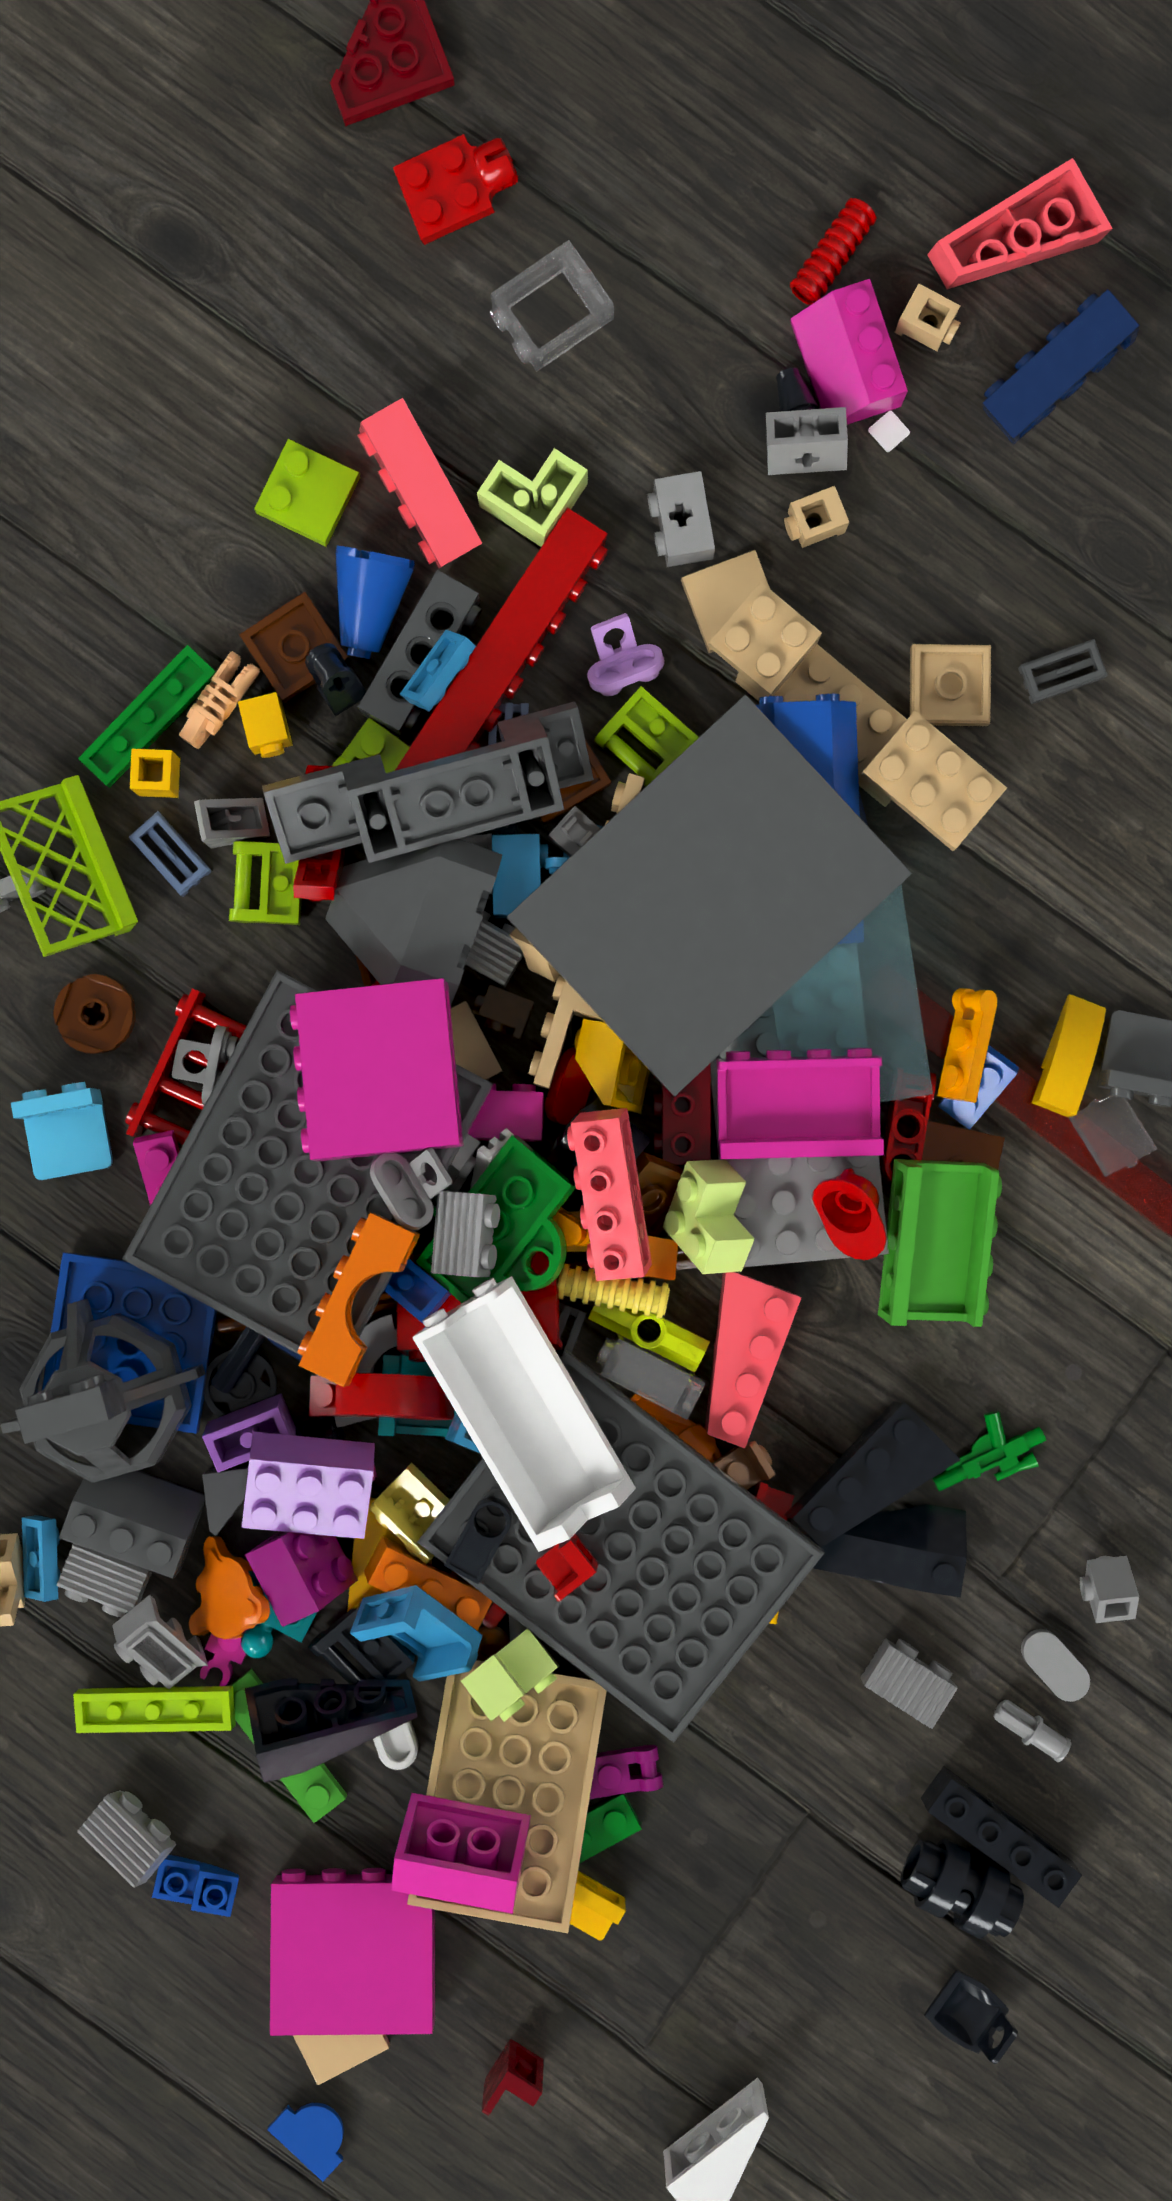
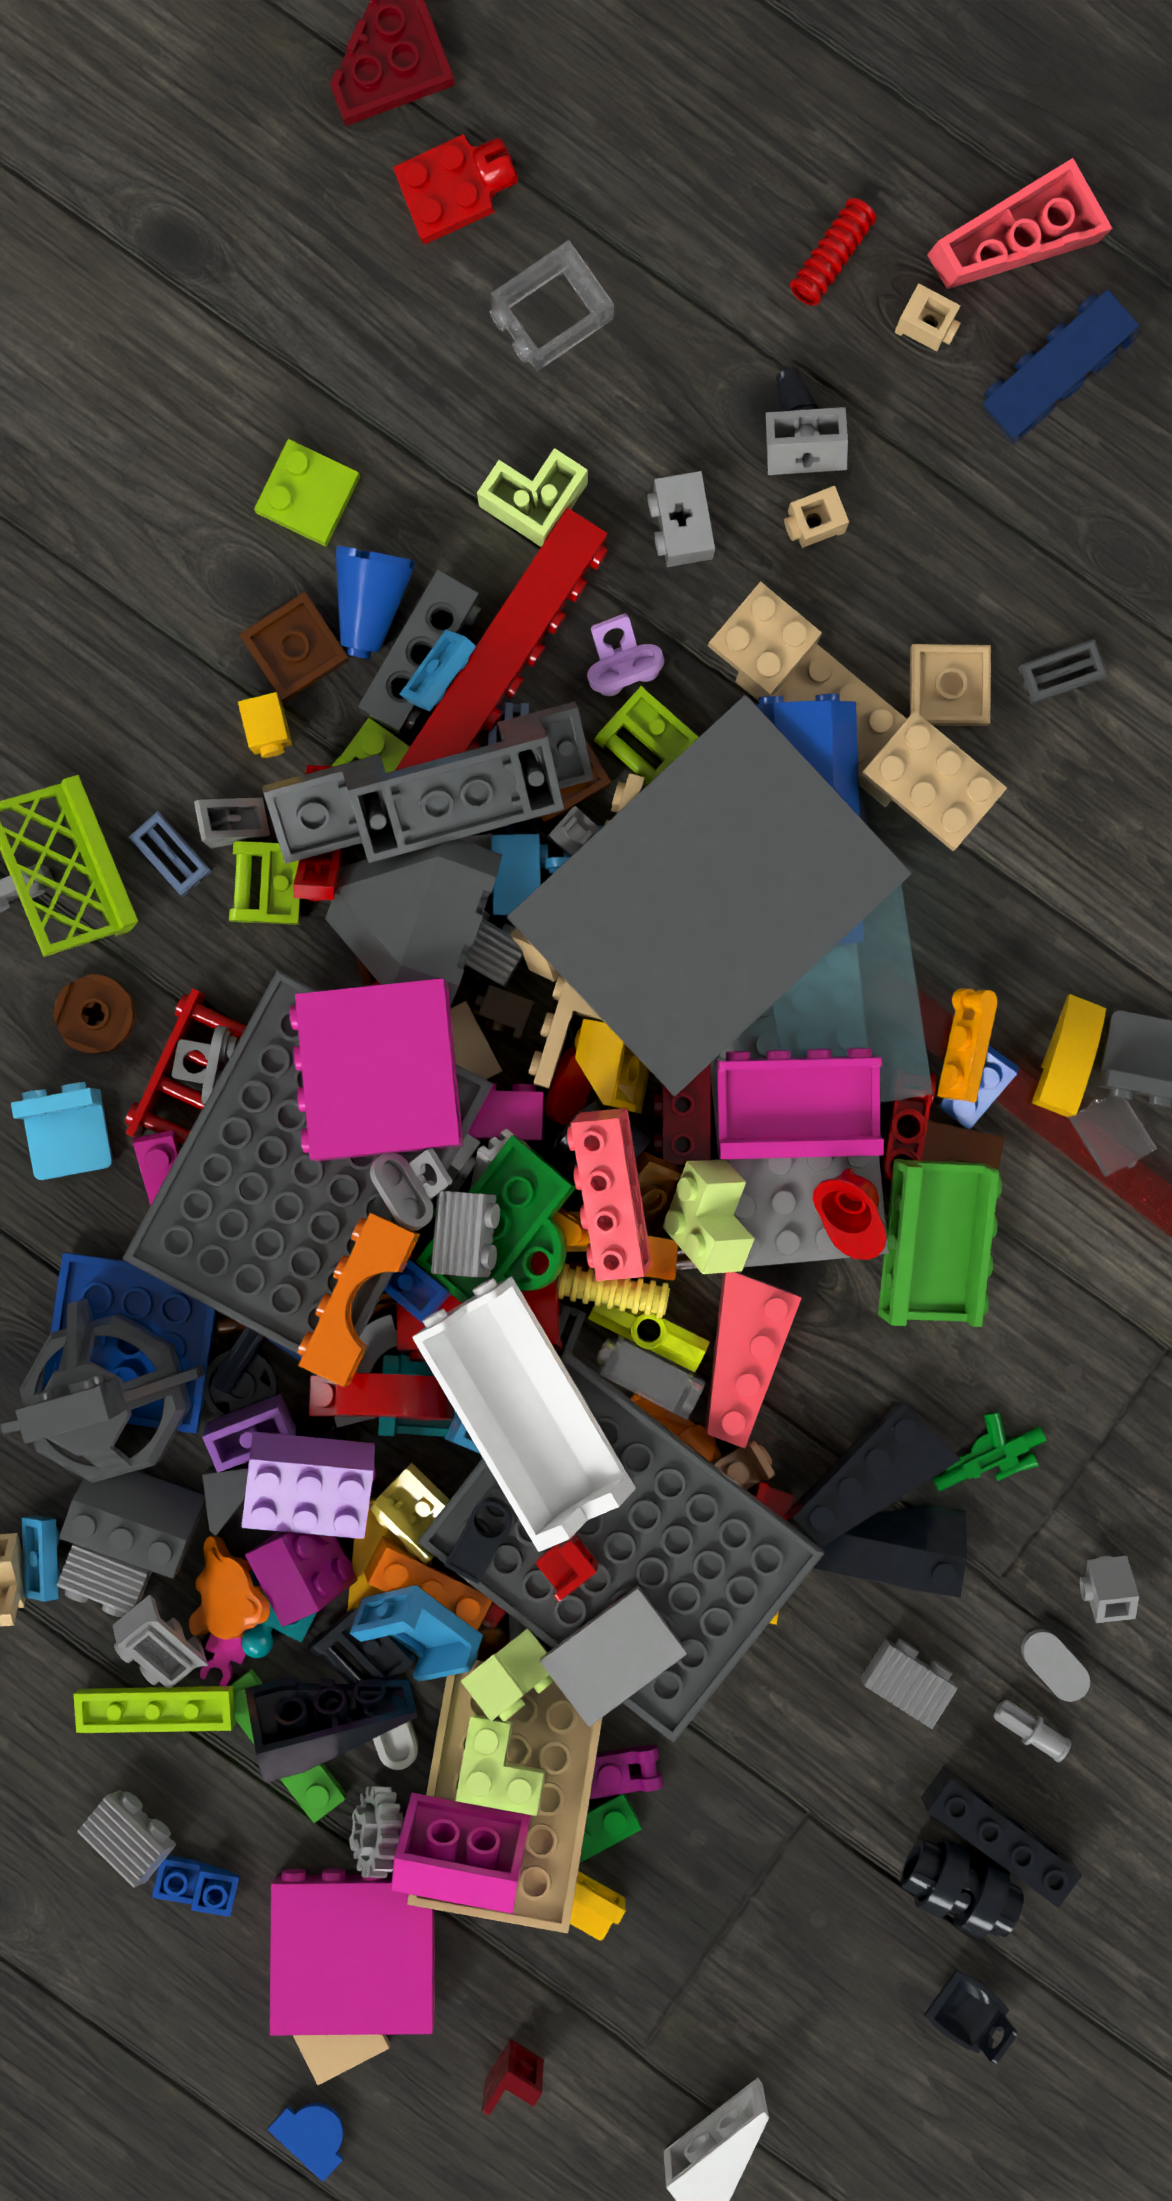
(148, 716): green plate -> none
(155, 773): yellow brick -> none
(217, 700): light nougat hinge -> none
(334, 678): black piece -> none
(376, 1831): none -> light grey gear
(419, 484): coral wedge -> none
(488, 1778): none -> yellowish green brick
(613, 1656): none -> light grey tile
(720, 591): tan tile -> none
(850, 353): dark pink slope -> none
(889, 431): white sticker -> none

